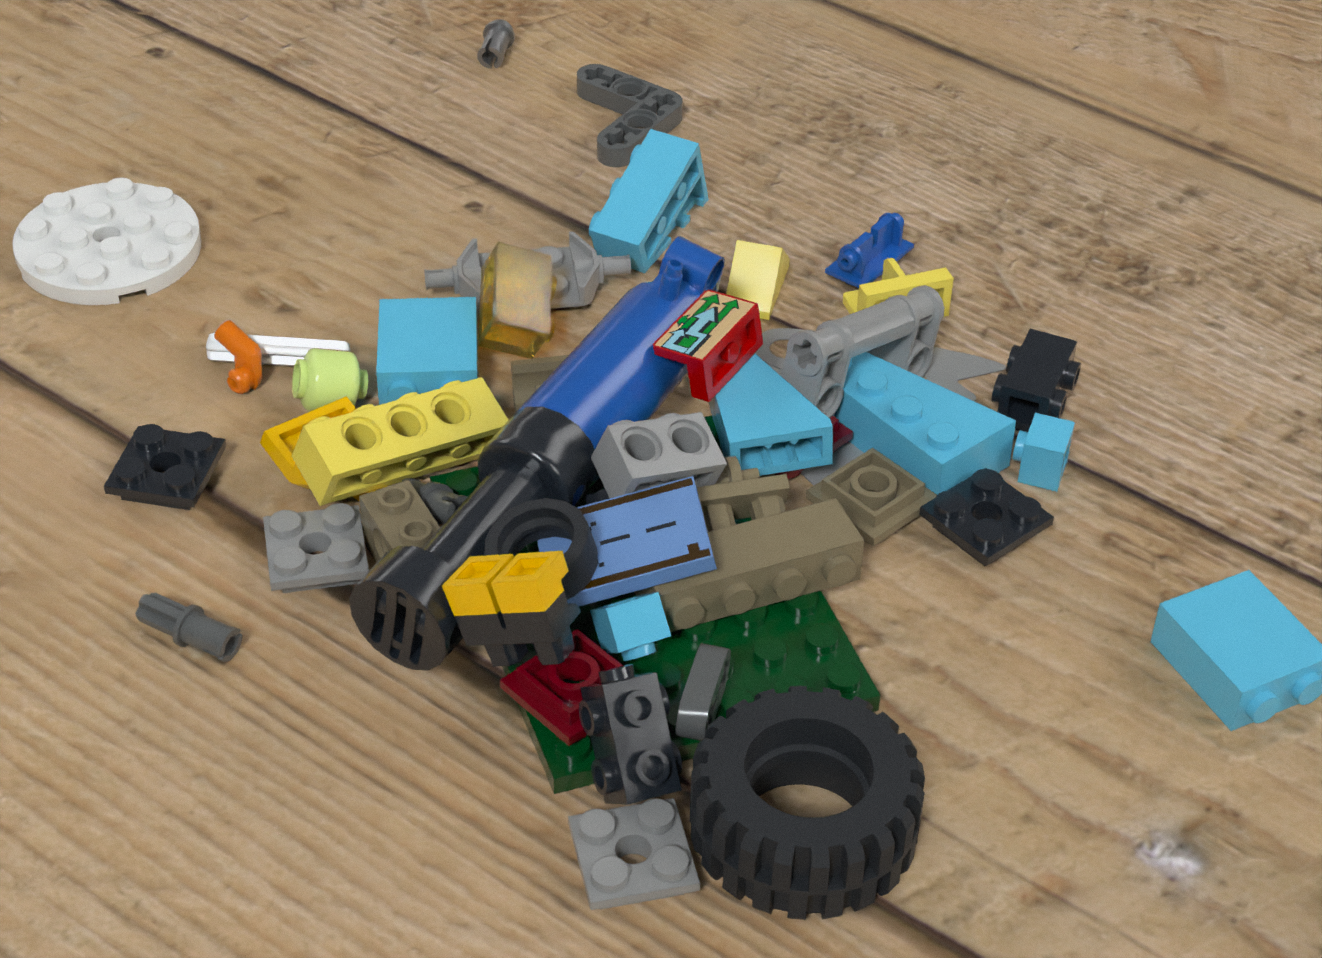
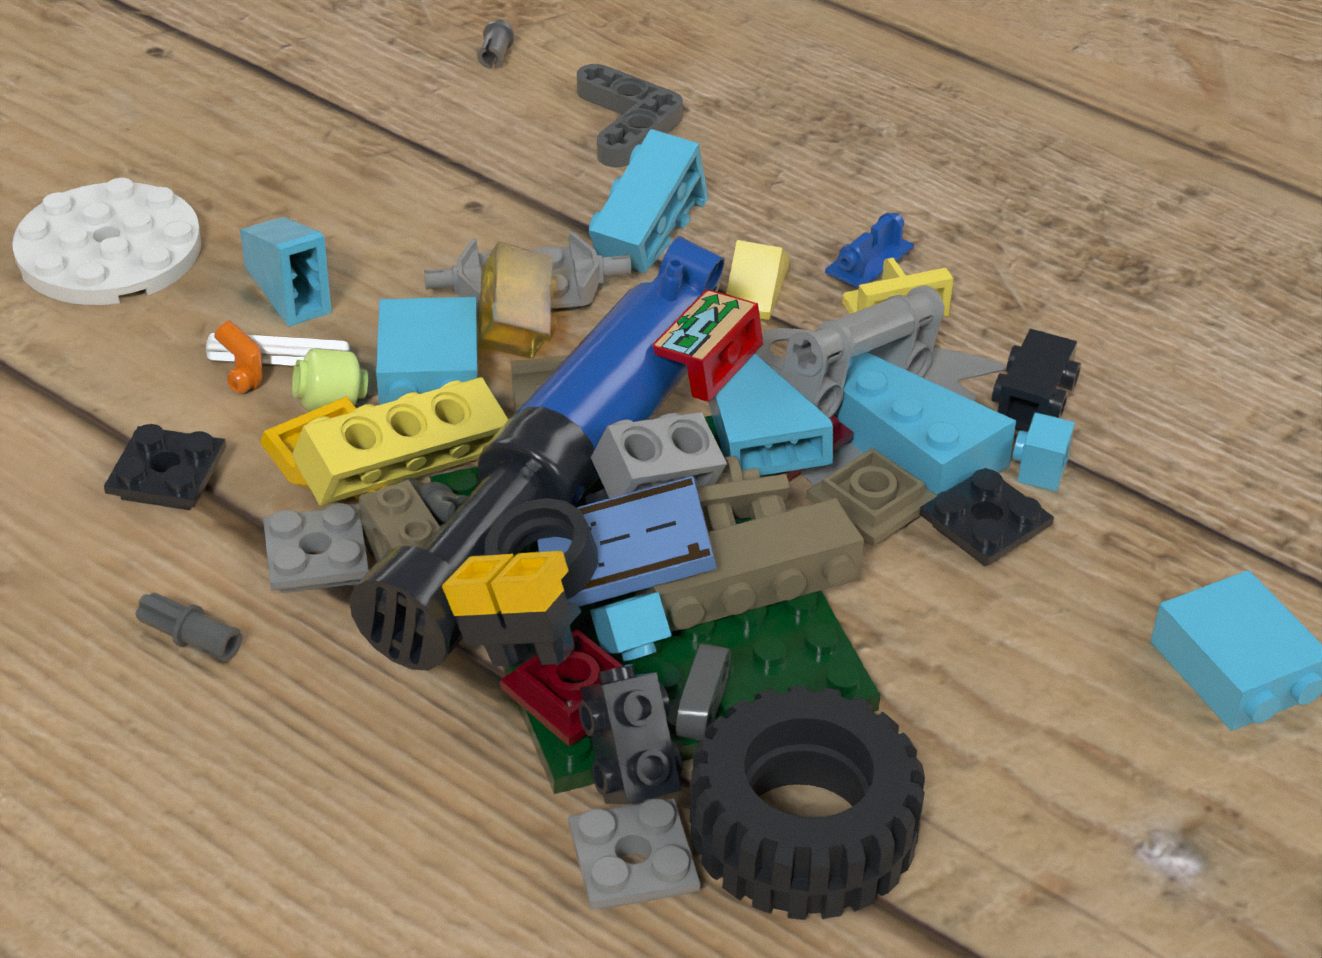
(289, 268): none -> medium azure slope

